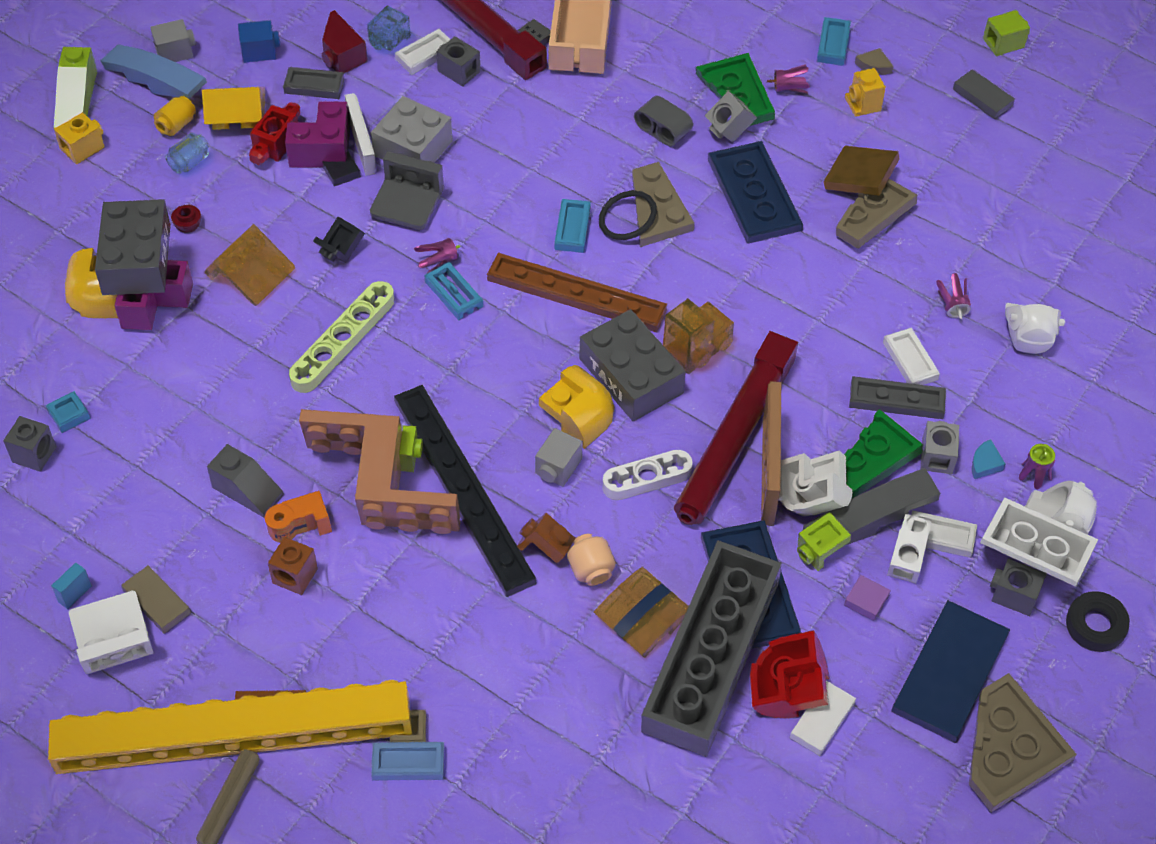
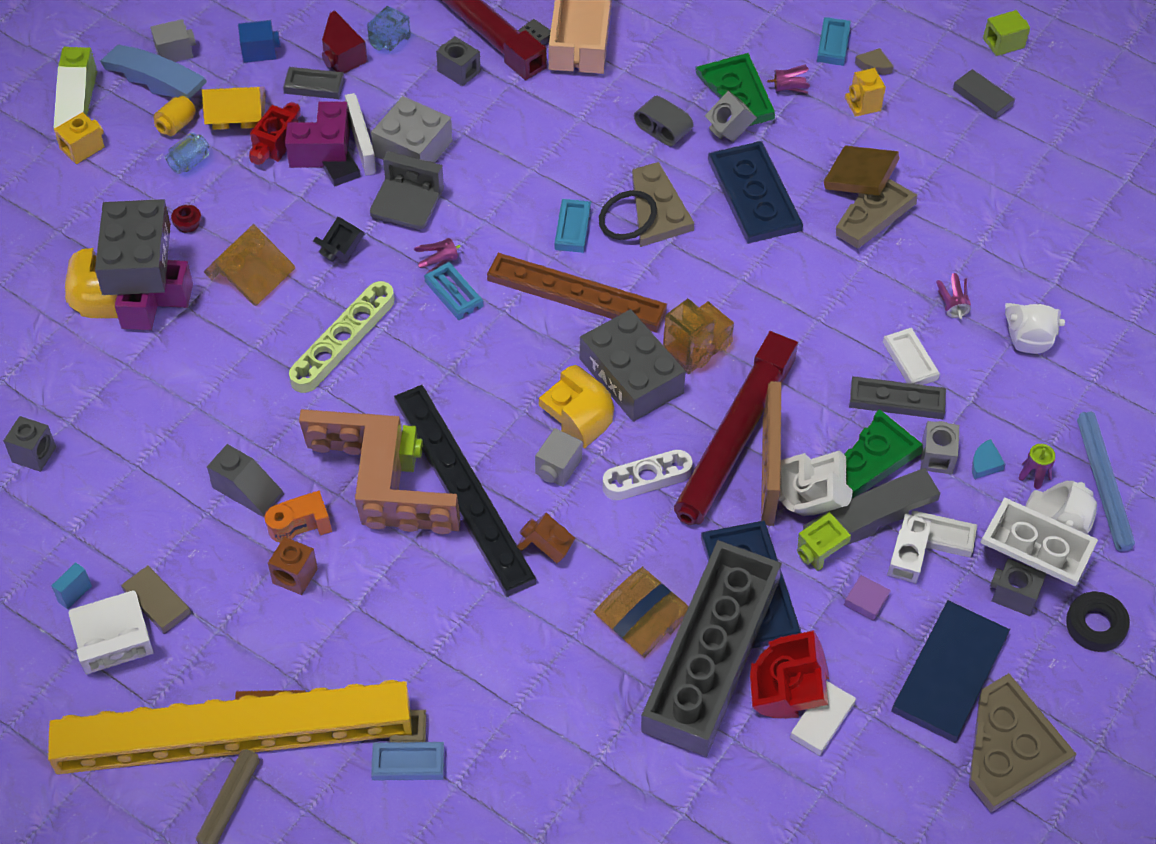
(68, 411): dark azure tile -> none
(421, 52): white tile -> none
(591, 559): light nougat head -> none
(1106, 482): none -> medium blue axle

